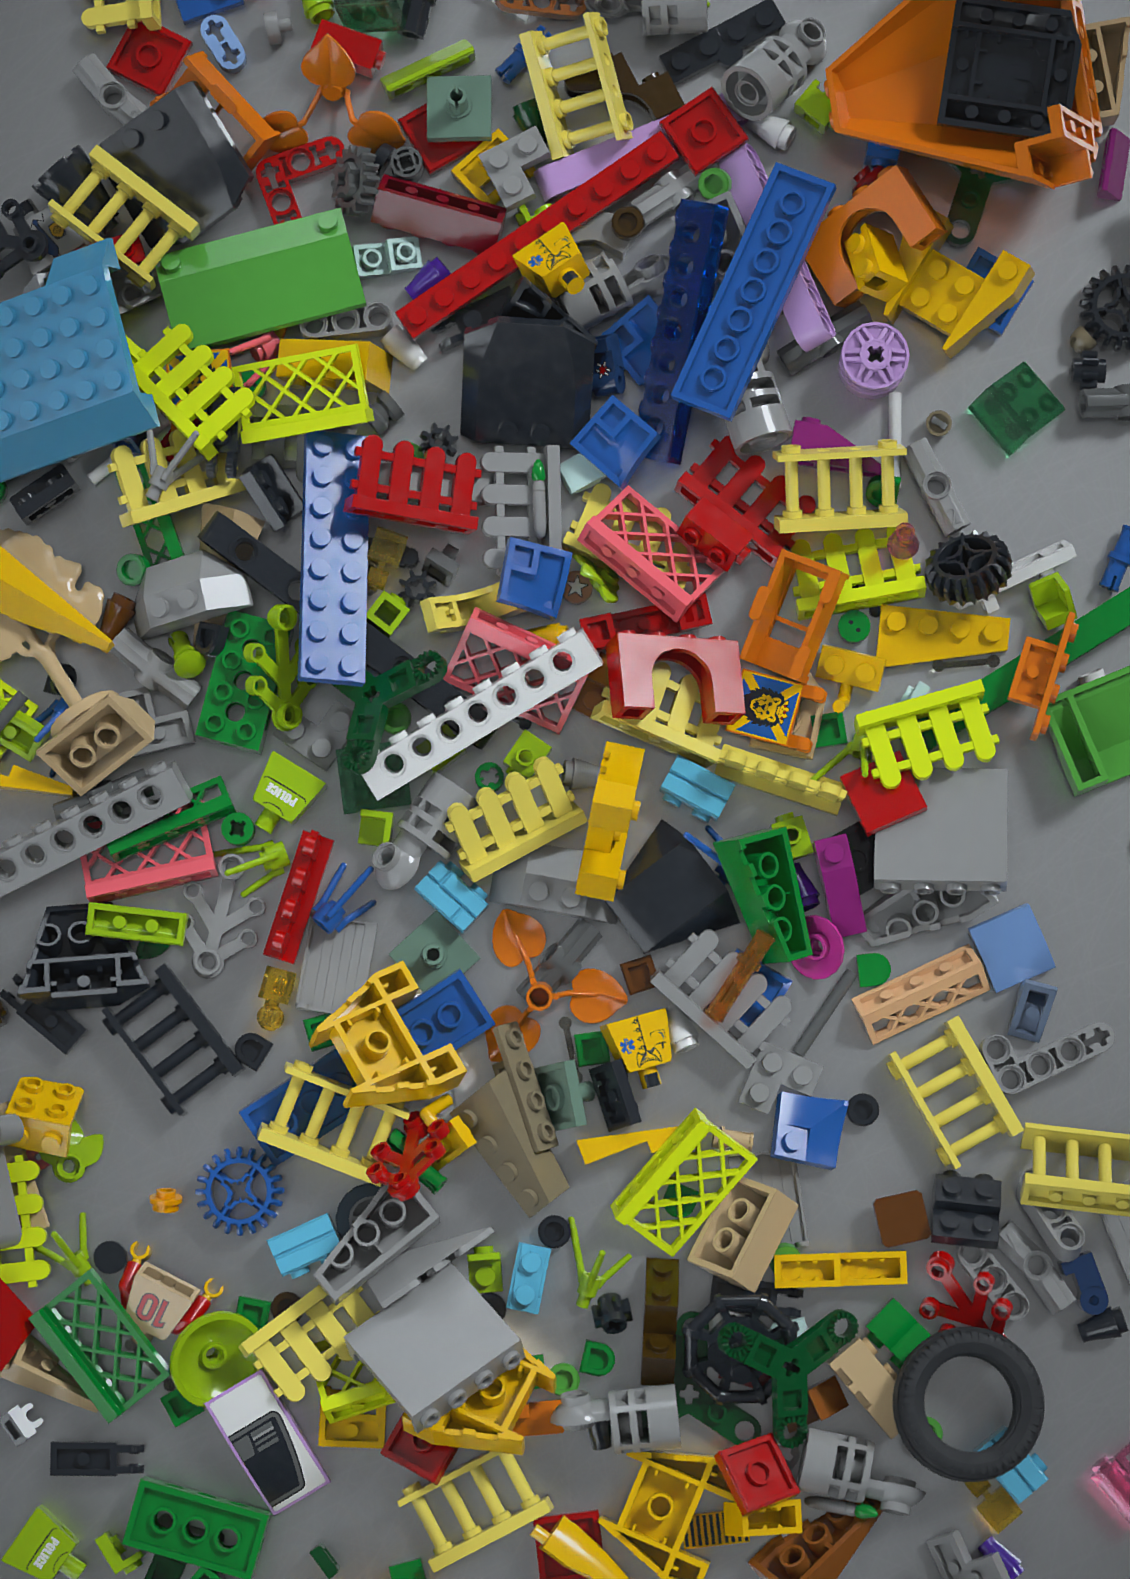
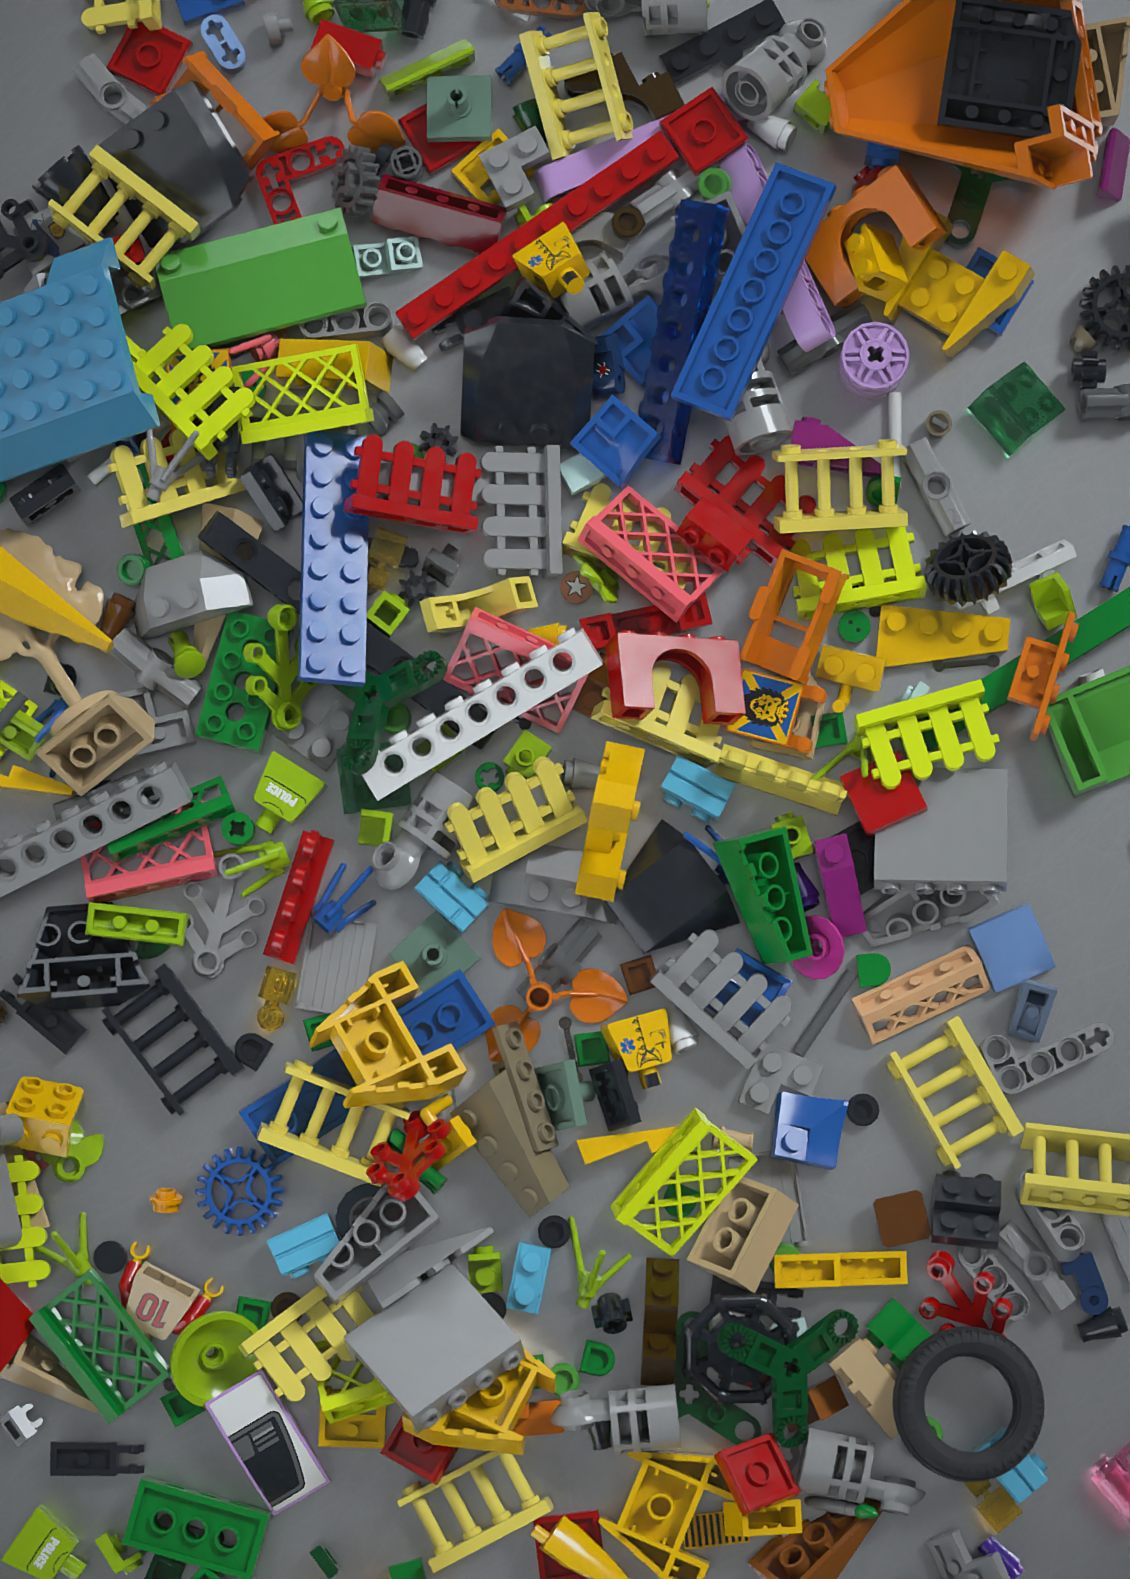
(211, 638): black tile -> none
(427, 277): dark purple cone -> none
(534, 577): blue plate -> none
(539, 499): light grey piece -> none
(747, 964): clear orange pin -> none
(903, 542): cone -> none

